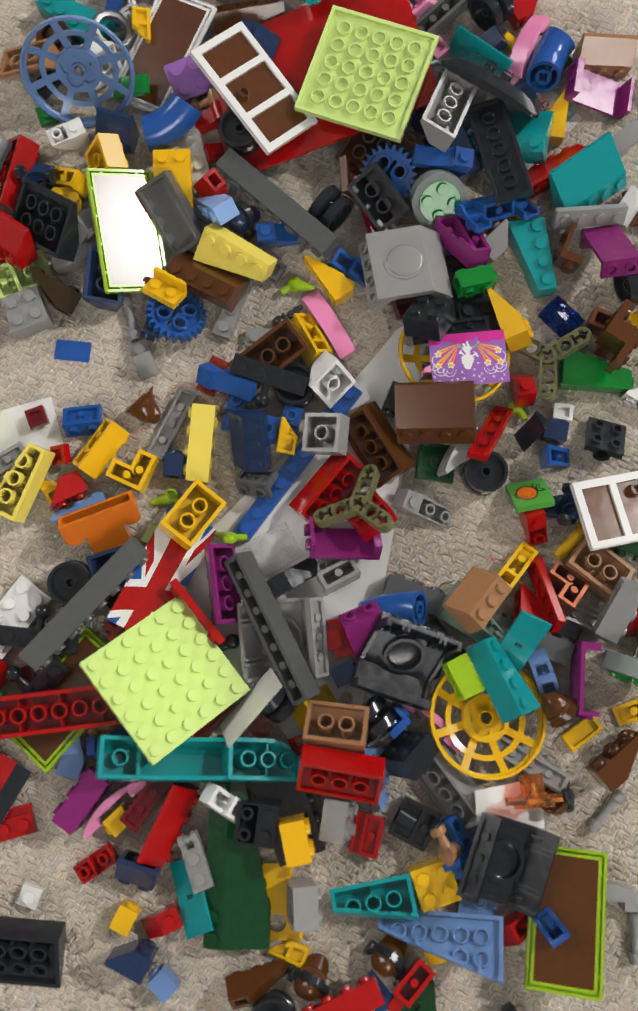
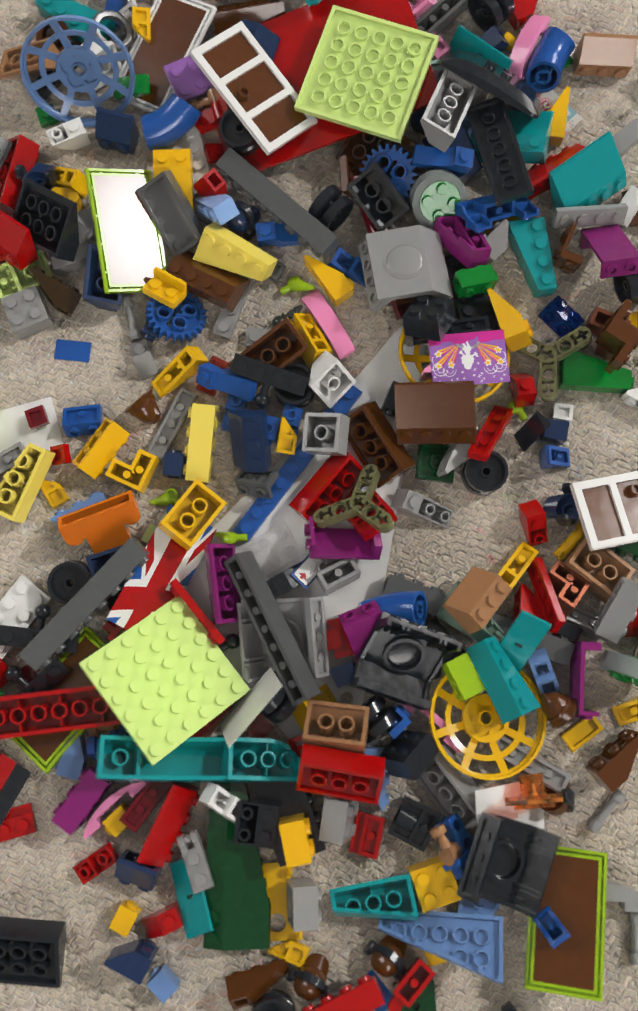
(30, 896): white plate -> none
(68, 489): red slope -> none
(106, 152): yellow brick -> none
(179, 370): none -> yellow slope
(306, 572): none -> white sticker
(514, 928): red slope -> none
(530, 495): bright green tile -> none
(597, 91): panel -> none
(604, 439): black plate -> none

